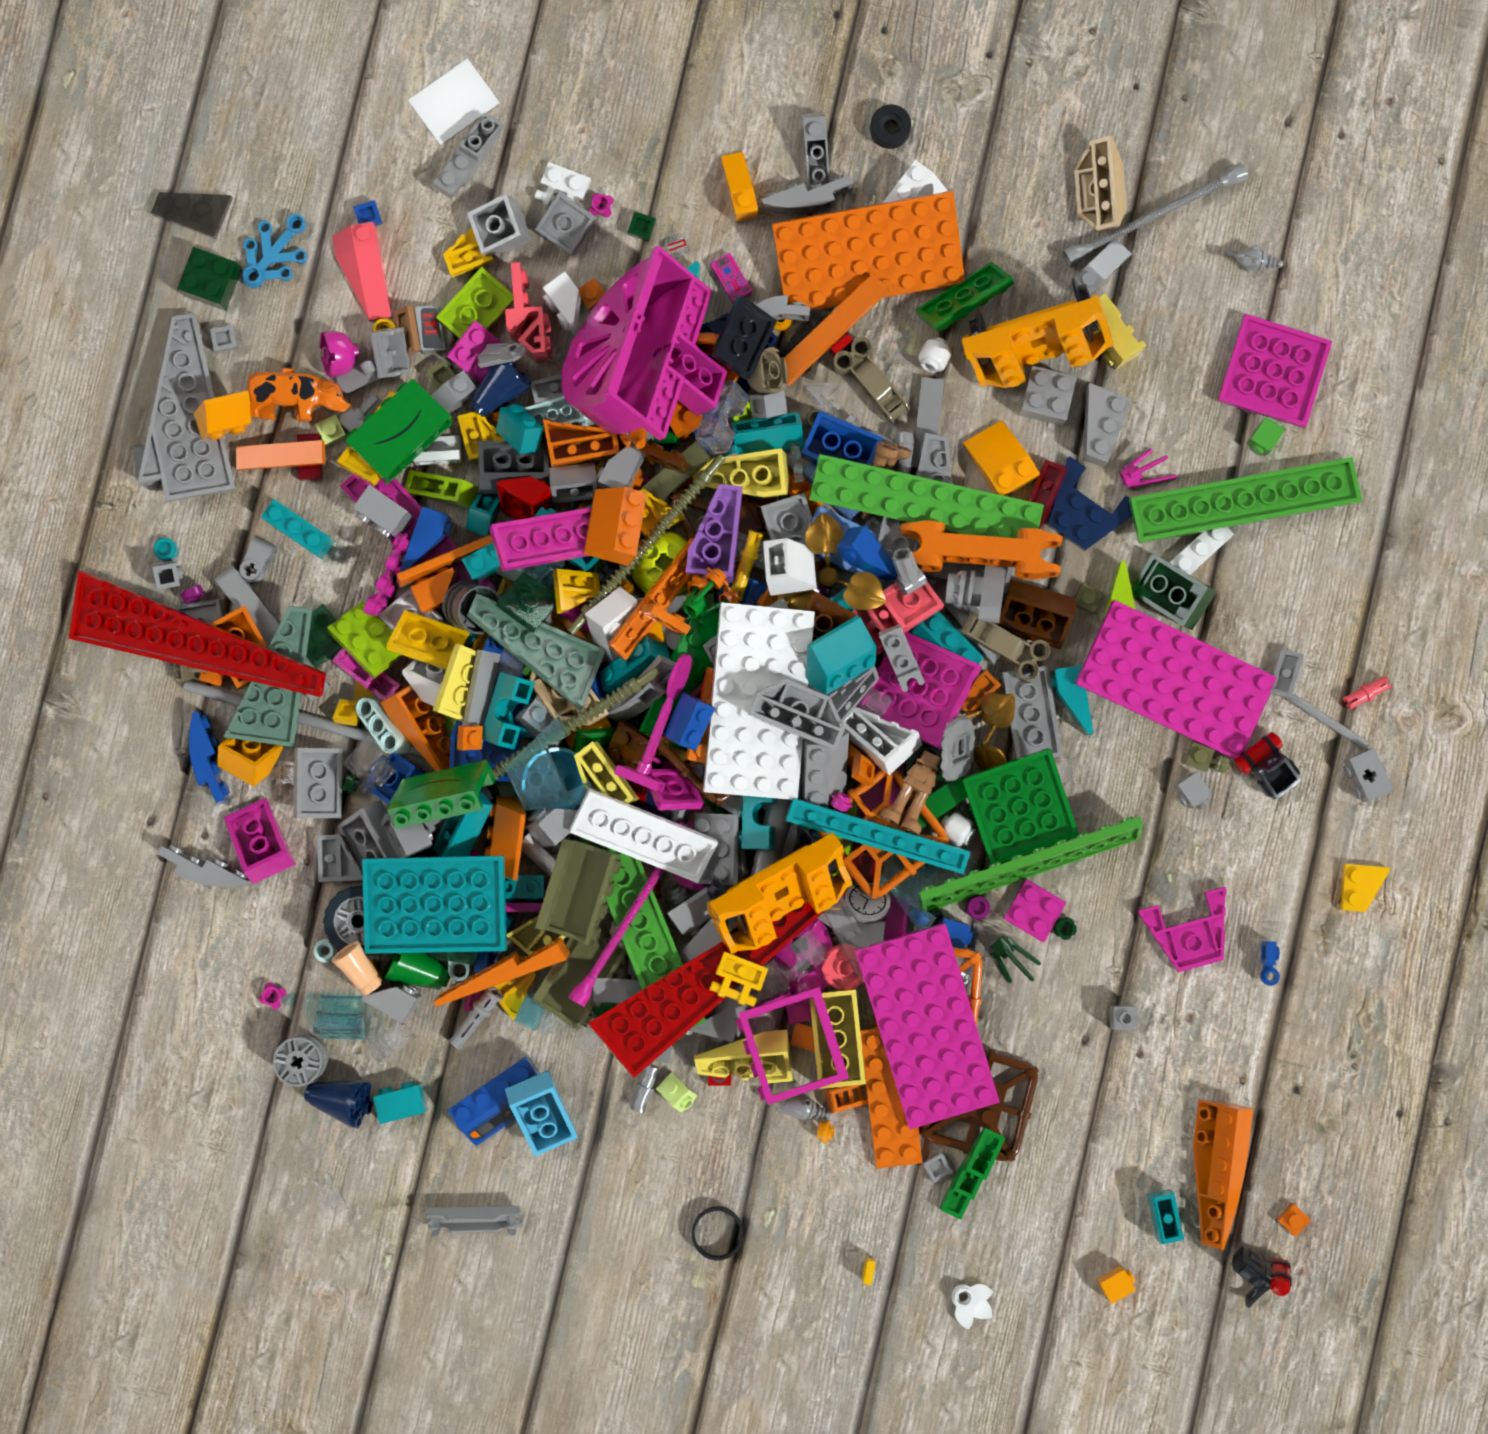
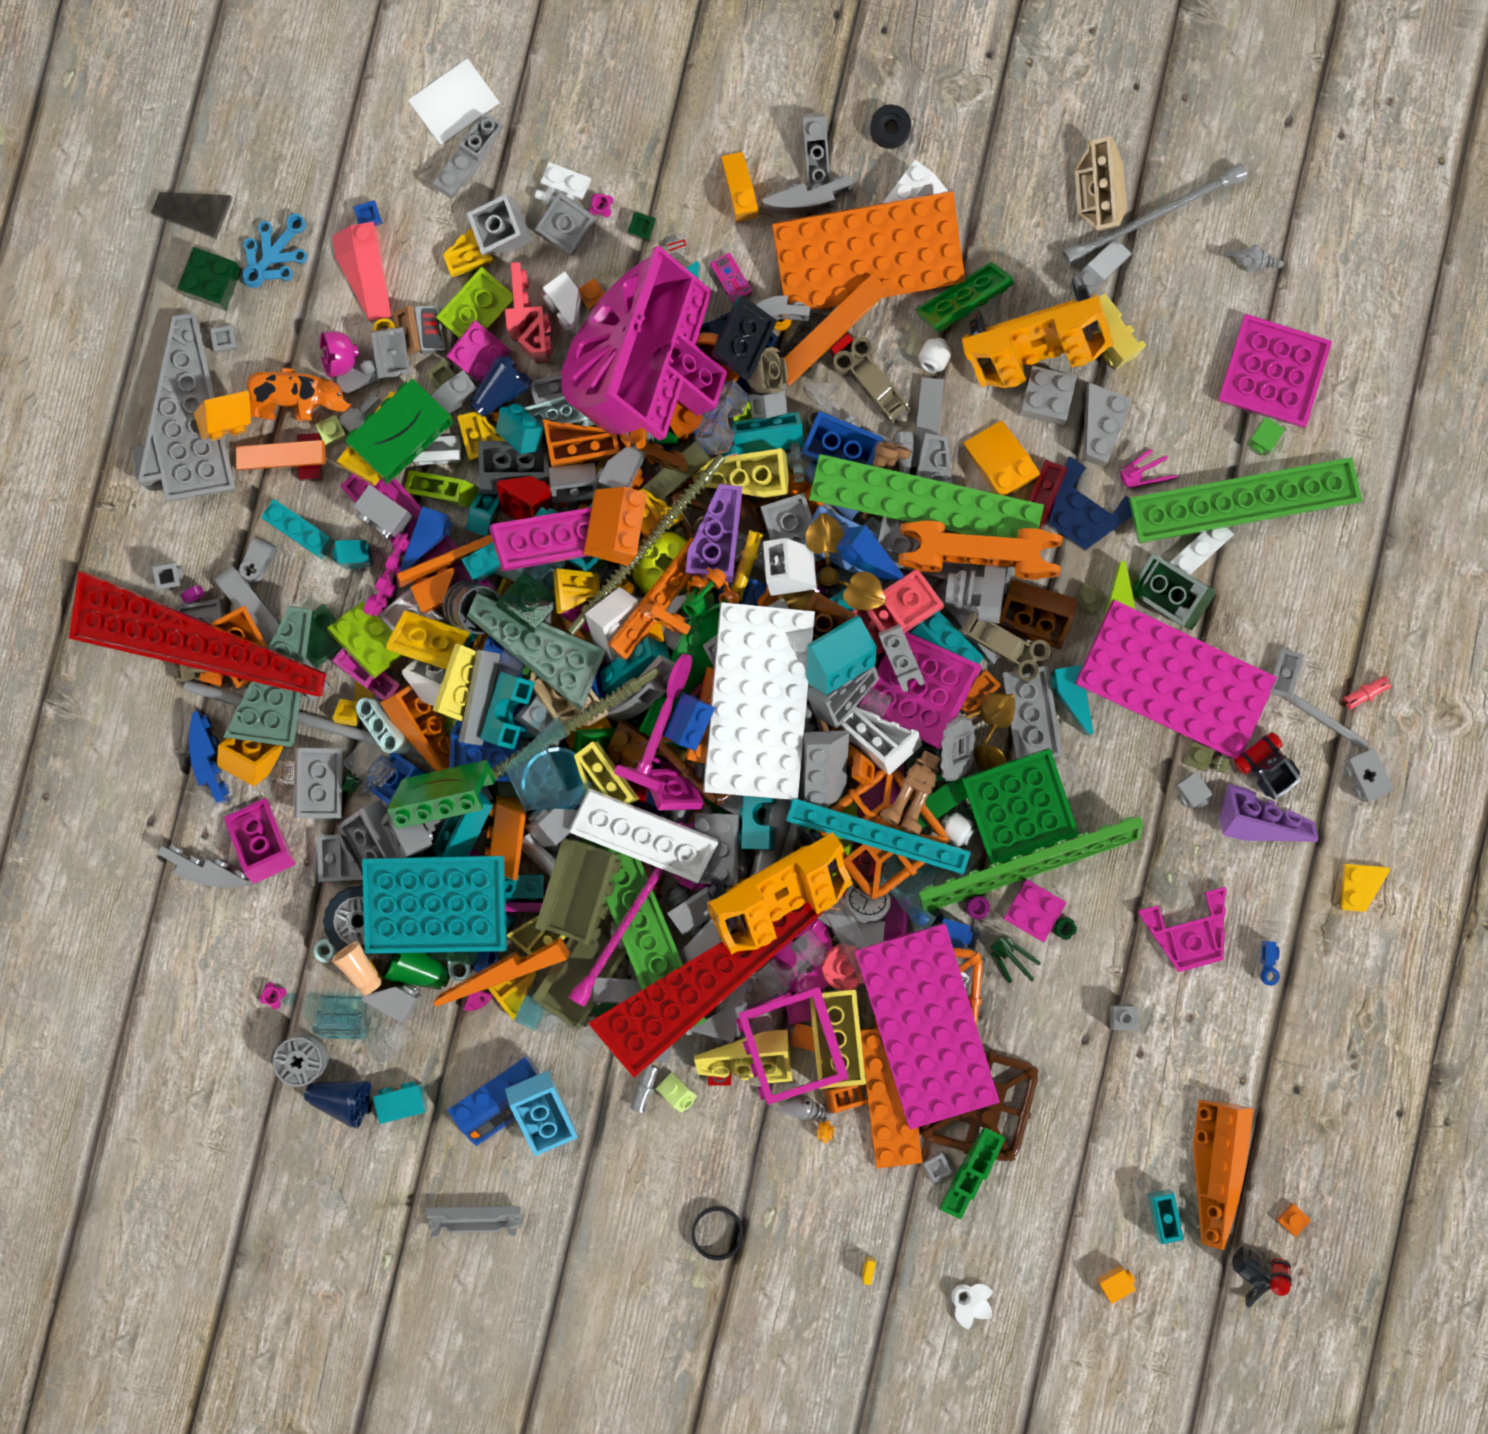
(165, 549): teal tile -> none
(352, 554): none -> teal slope
(469, 737): orange plate -> none
(481, 1009): light grey pin -> none
(500, 353): light grey piece -> none
(742, 972): yellow plate -> none
(799, 713): light grey wedge -> none
(841, 802): dark pink plate -> none
(909, 574): light grey piece -> none
(1255, 820): none -> medium lavender wedge

